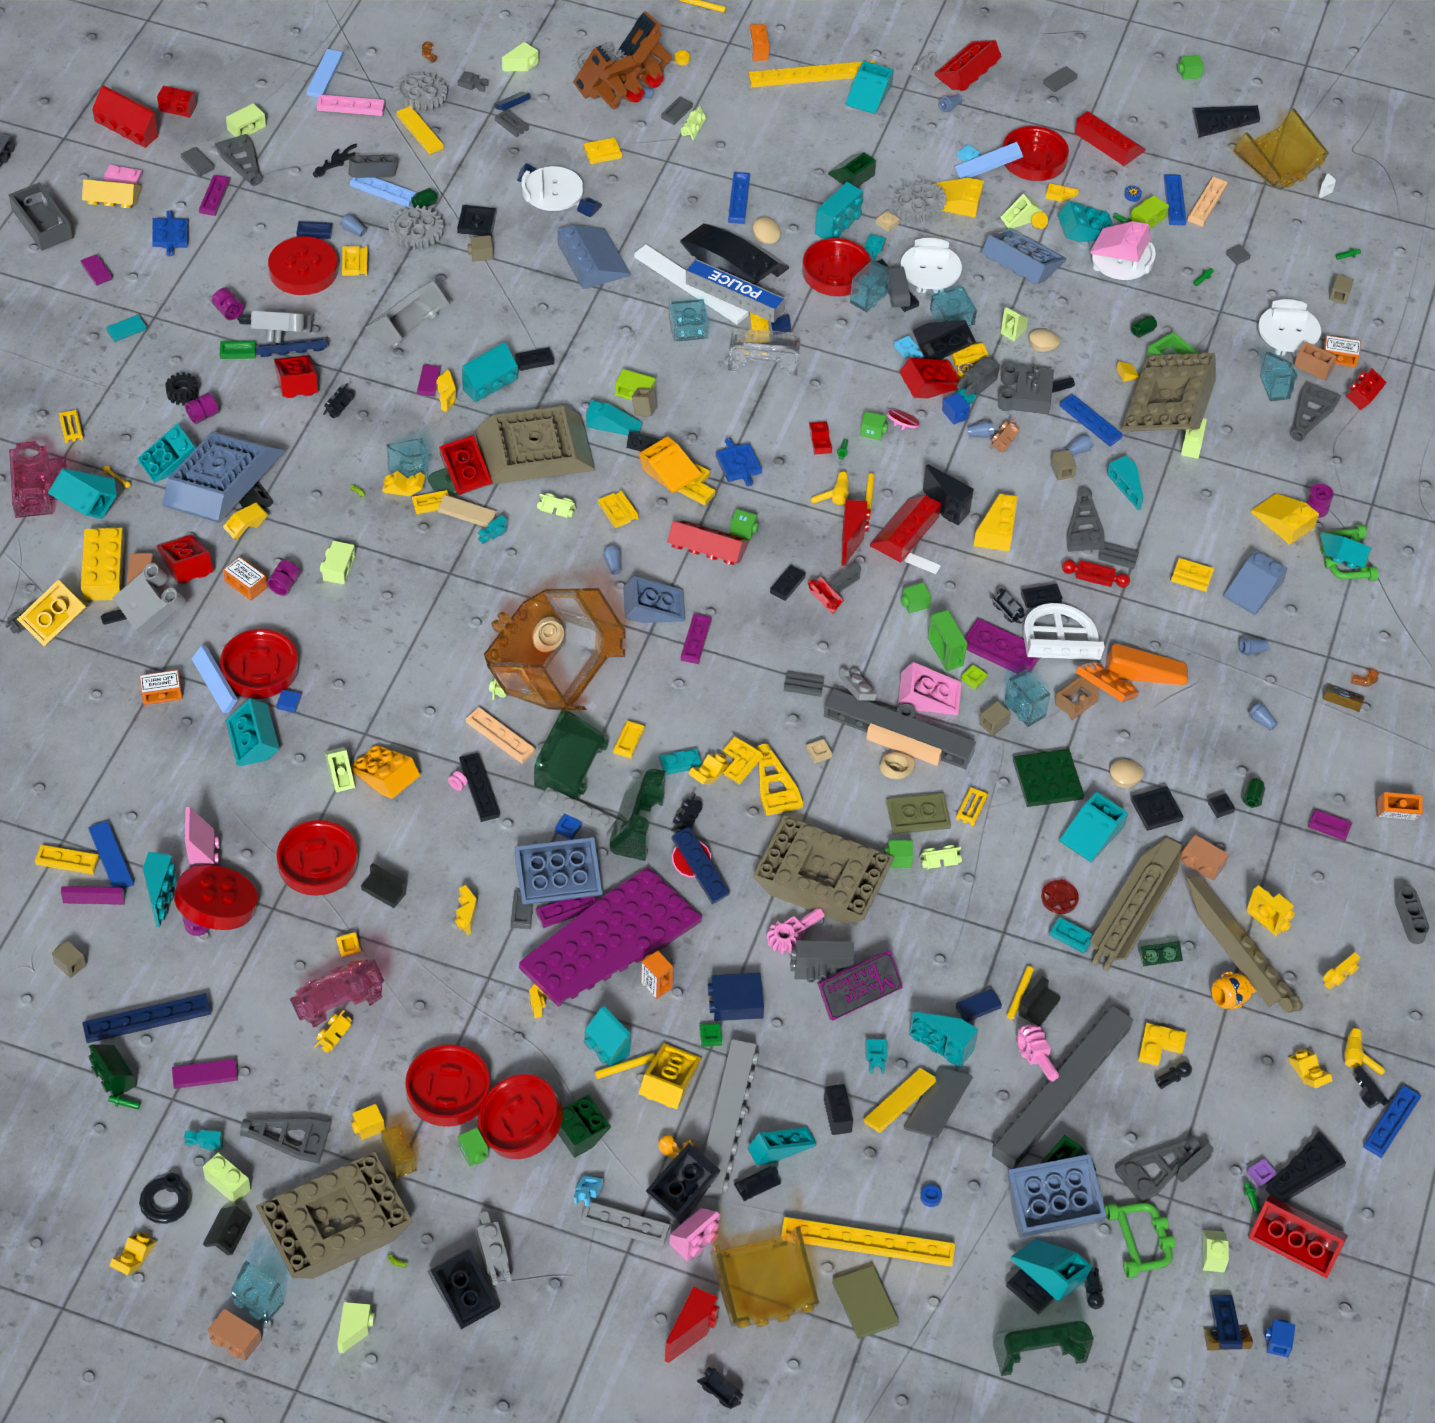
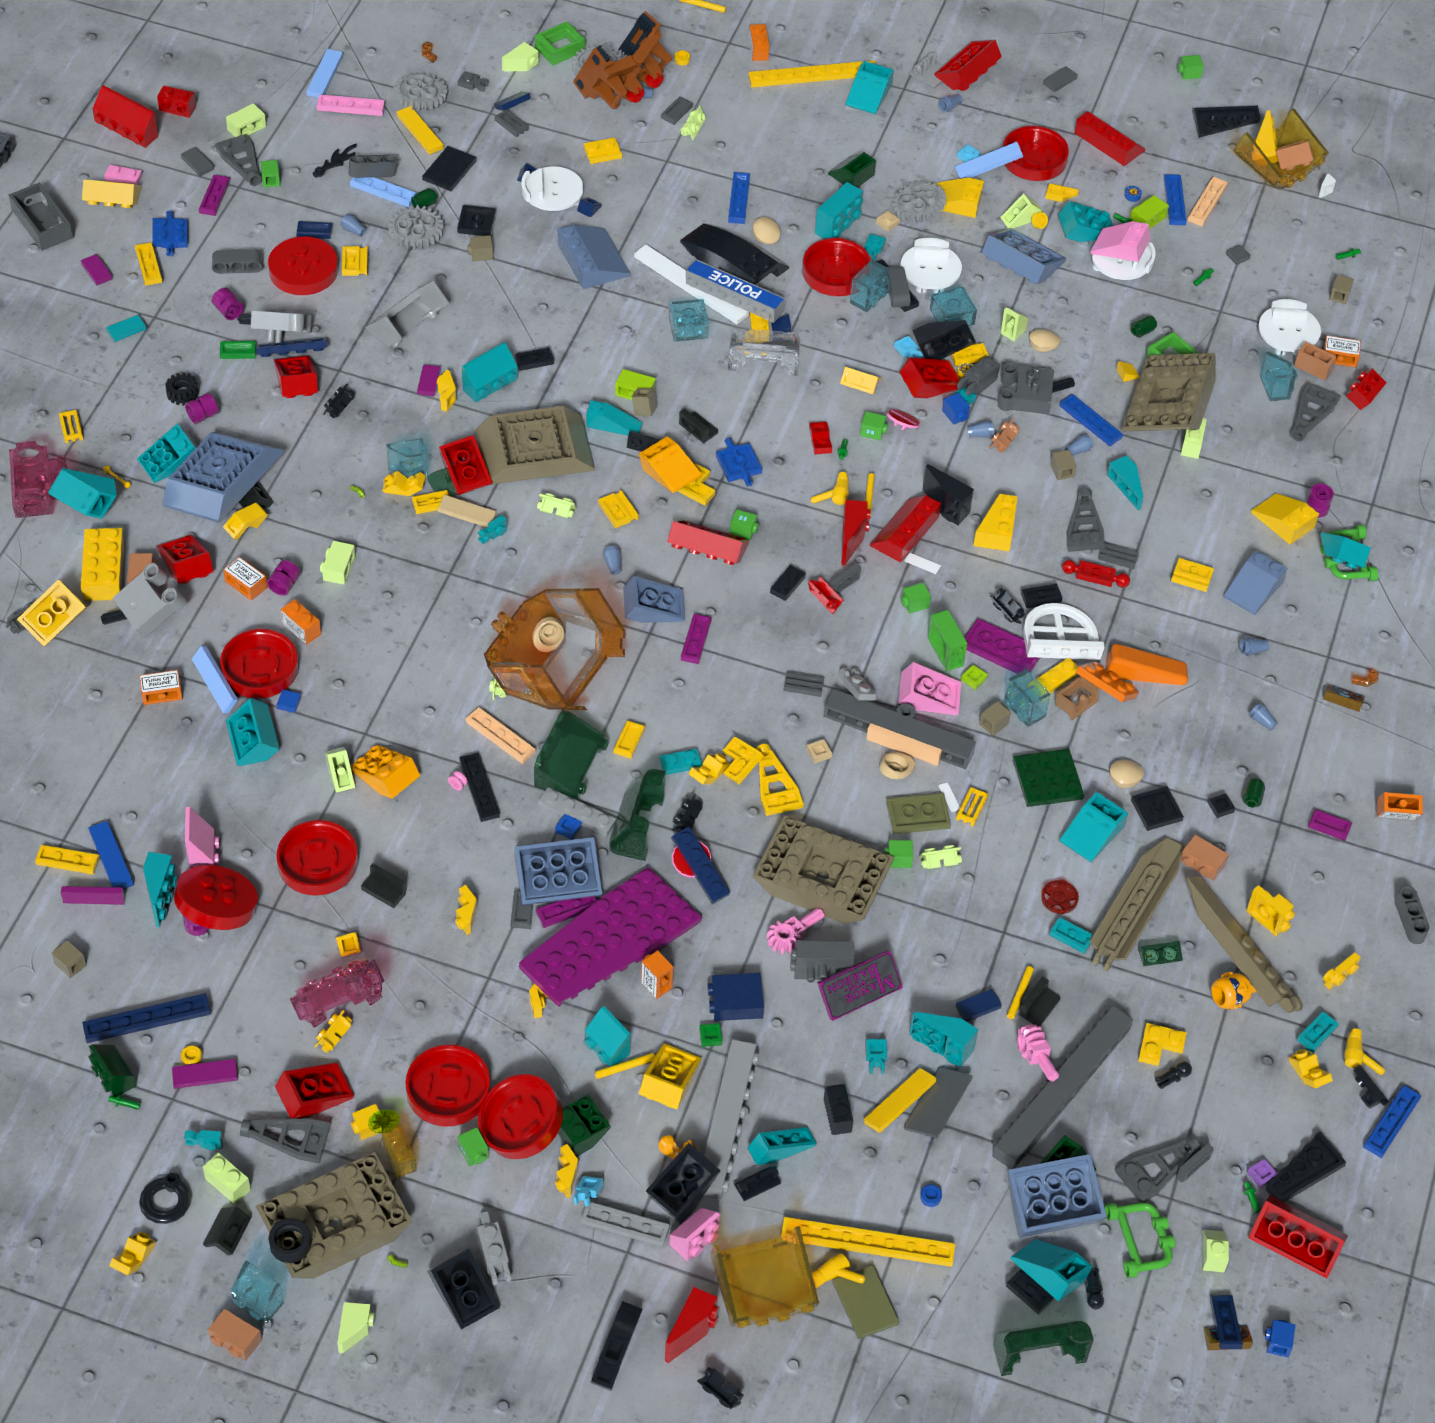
(148, 264): none -> yellow plate
(191, 1055): none -> yellow tile
(236, 261): none -> dark grey beam
(270, 173): none -> bright green brick
(289, 1225): none -> black tyre
(300, 621): none -> orange brick
(313, 1090): none -> red slope
(384, 1121): none -> clear neon green piece
(449, 168): none -> black tile
(546, 38): none -> bright green window
(567, 1175): none -> yellow slope
(616, 1345): none -> black slope
(697, 425): none -> pearl dark grey panel
(835, 1267): none -> yellow piece
(860, 380): none -> yellow panel
(949, 797): none -> white sticker
(1058, 675): none -> yellow plate
(1267, 138): none -> yellow slope
(1295, 154): none -> nougat brick
(1318, 1032): none -> teal plate

